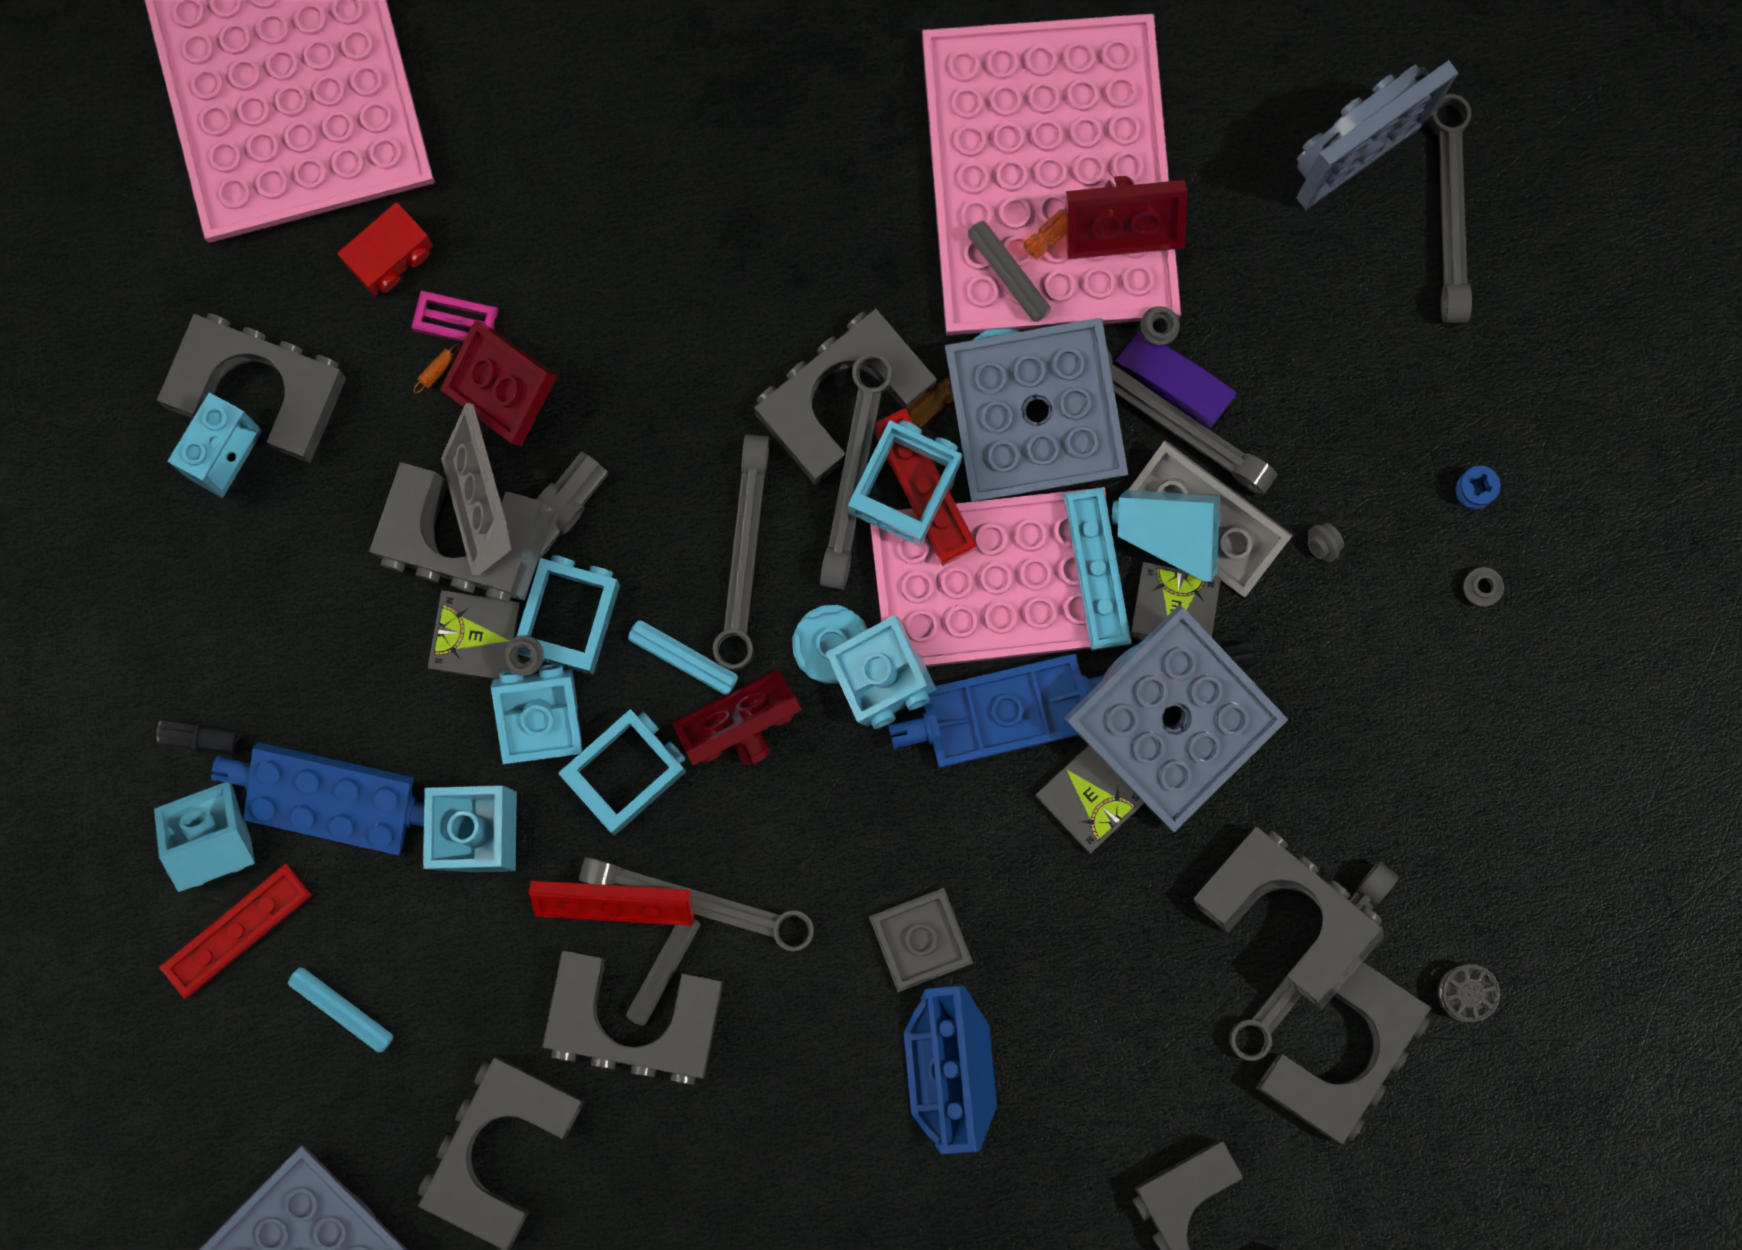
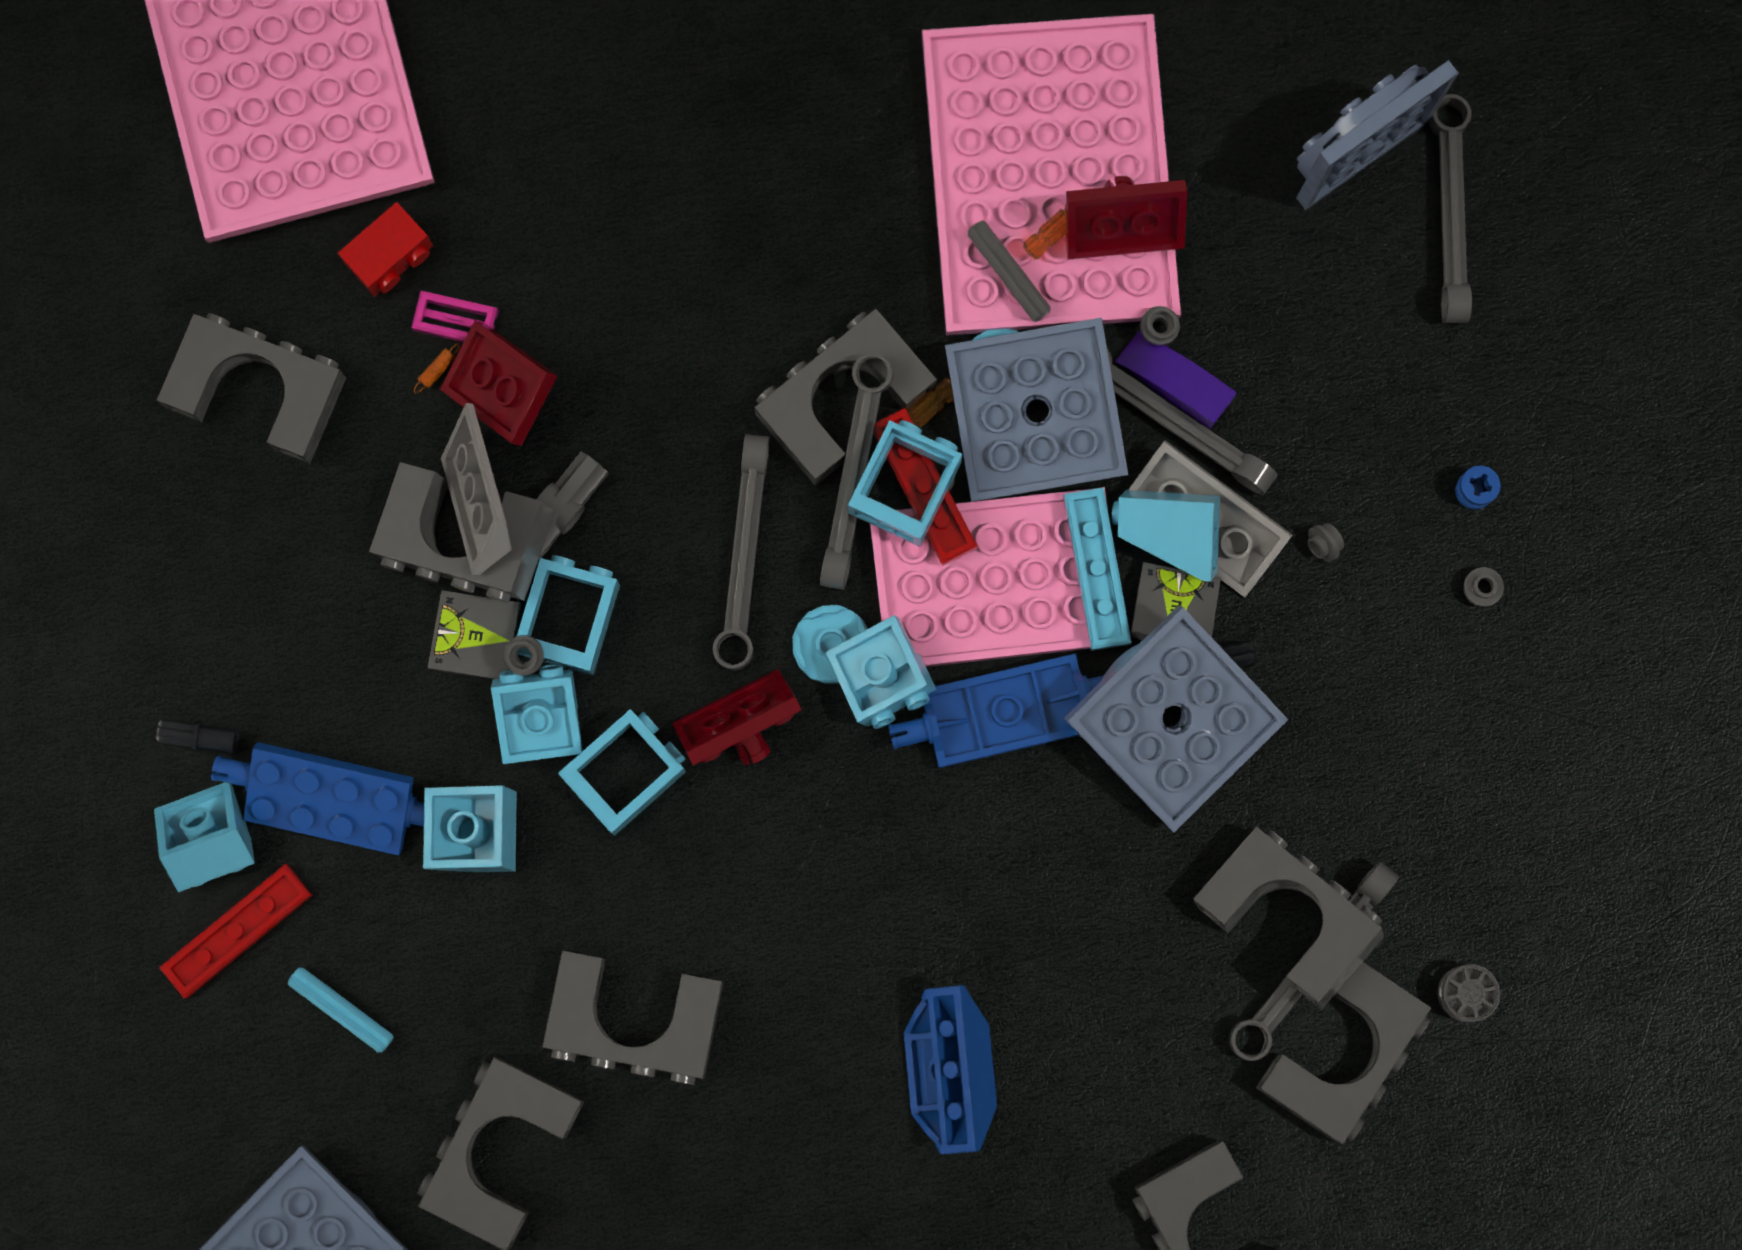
(208, 441): medium azure window -> none
(612, 903): red tile -> none
(661, 972): dark grey axle -> none
(682, 657): medium azure axle -> none
(704, 904): dark grey piece -> none
(920, 940): dark grey tile -> none
(1089, 799): dark grey tile -> none

